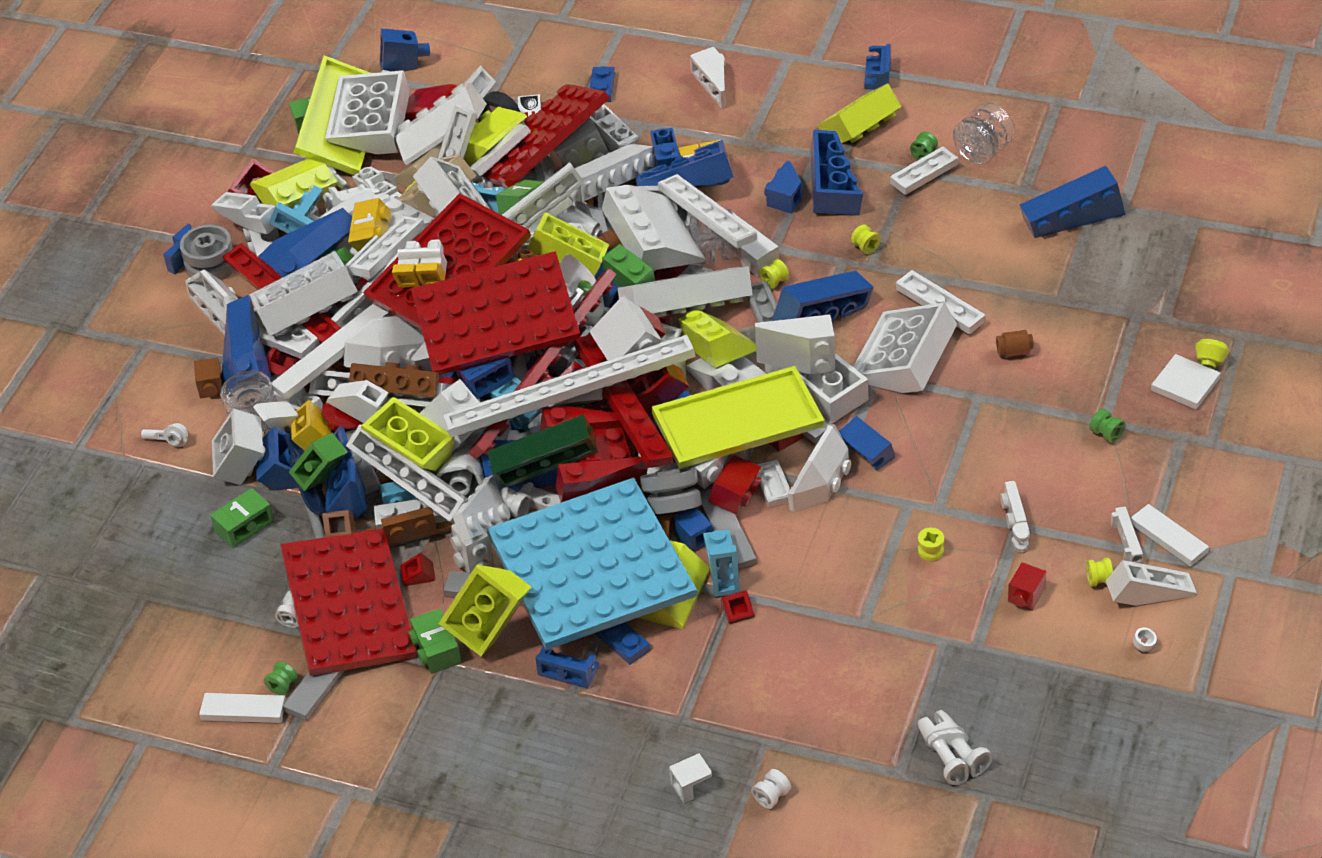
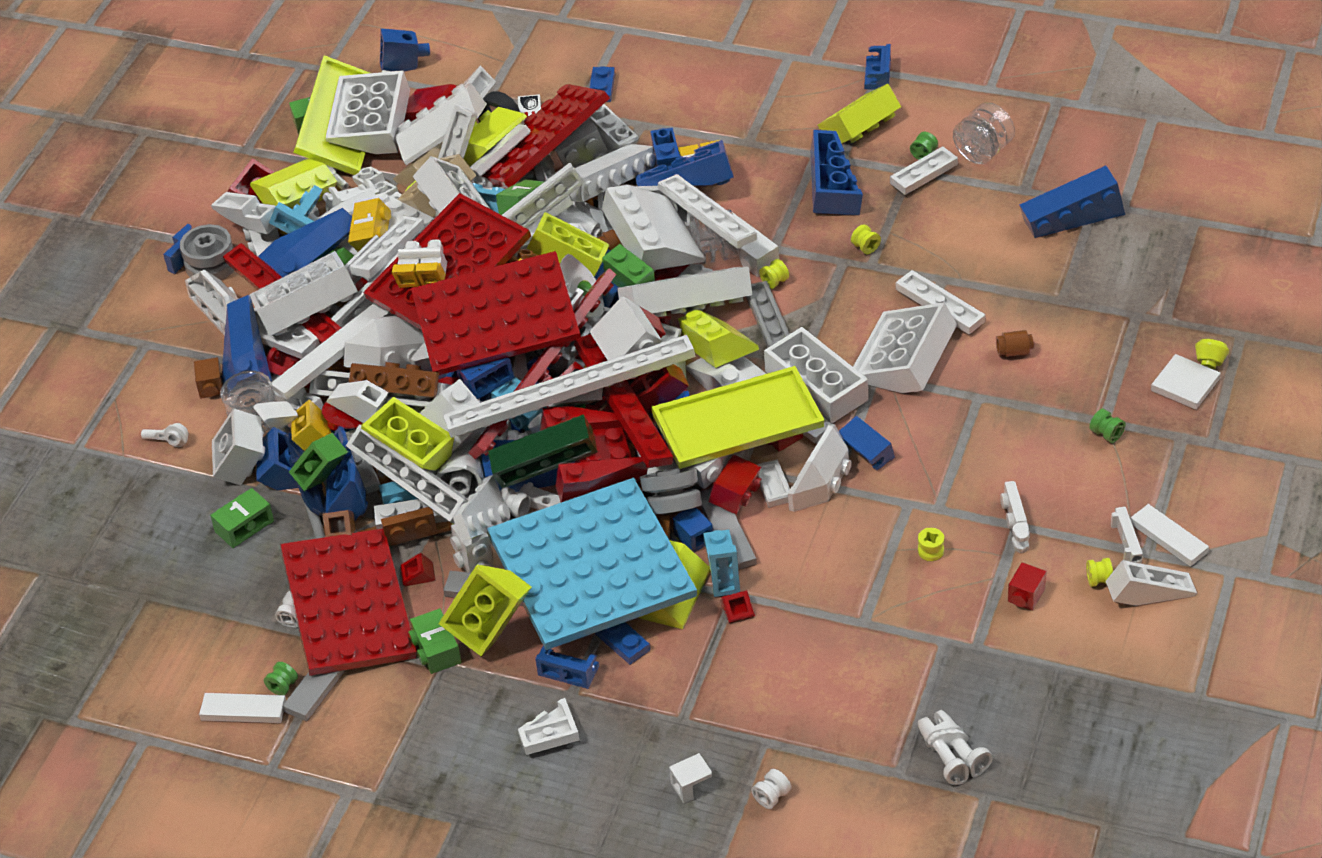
(549, 730): none -> white wing
(709, 70): white slope -> none
(784, 190): blue slope -> none
(798, 343): white slope -> none
(824, 296): blue wedge -> none
(1147, 633): white hinge -> none

